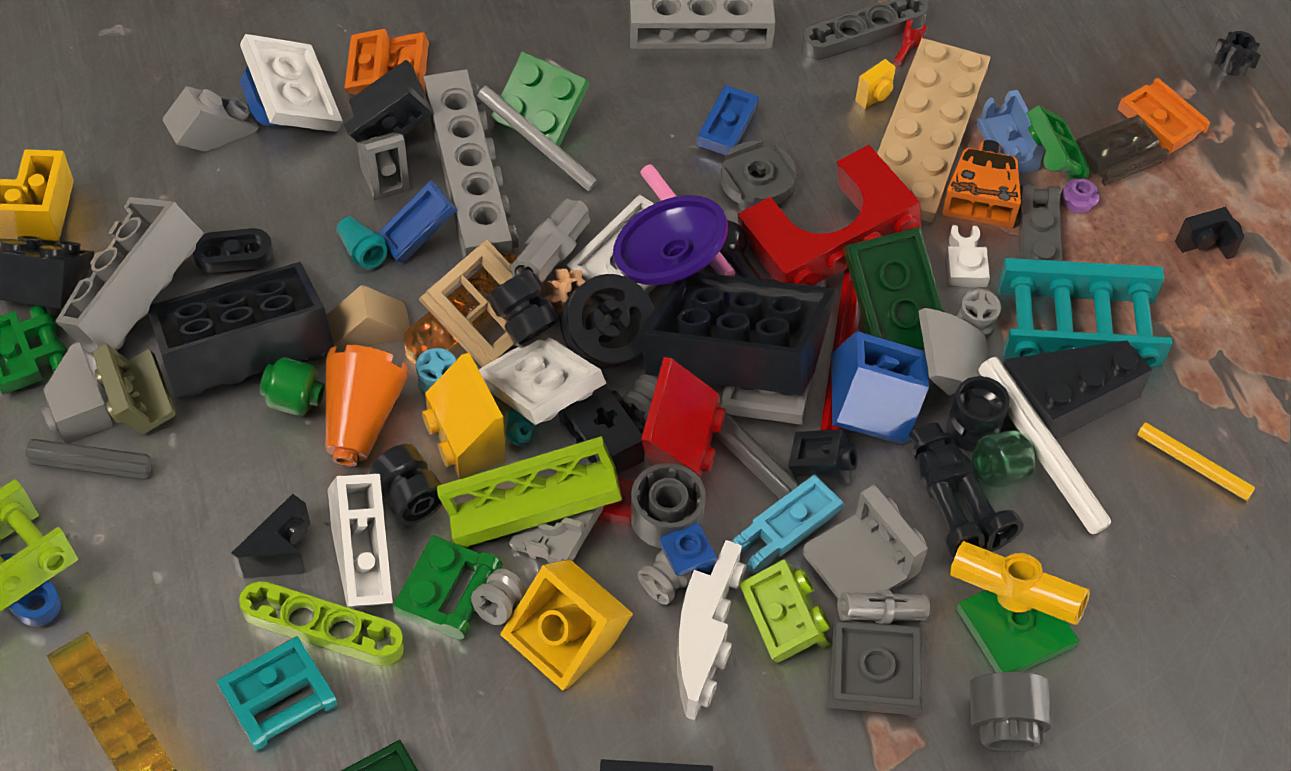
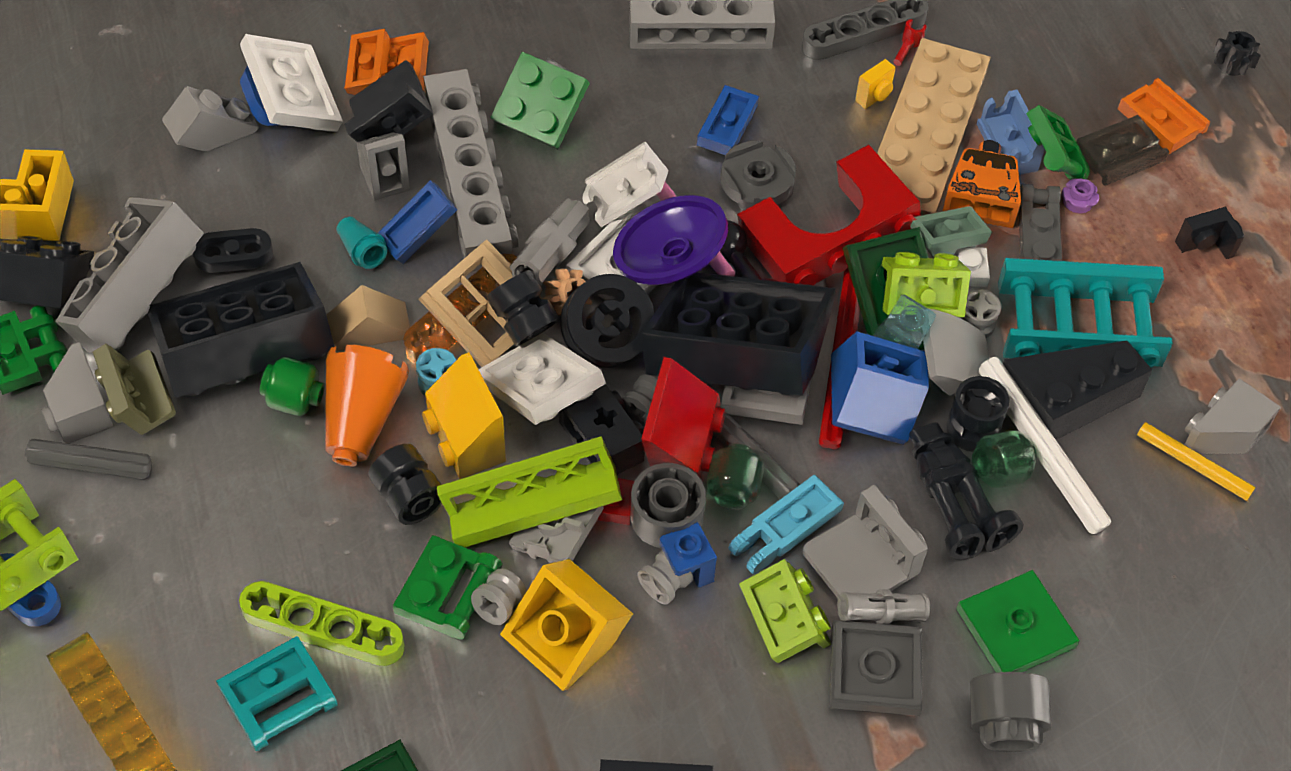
(269, 546): black slope -> none
(360, 539): white slope -> none
(518, 428): teal arm -> none
(537, 138): light grey bar -> none
(625, 183): none -> white hinge
(703, 630): white slope -> none
(735, 476): none -> clear green head
(823, 454): black bracket -> none
(906, 323): none -> clear light blue bracket
(933, 283): none -> lime bracket
(952, 230): none -> sand green slope
(1020, 583): yellow piece -> none
(1234, 421): none -> light grey slope

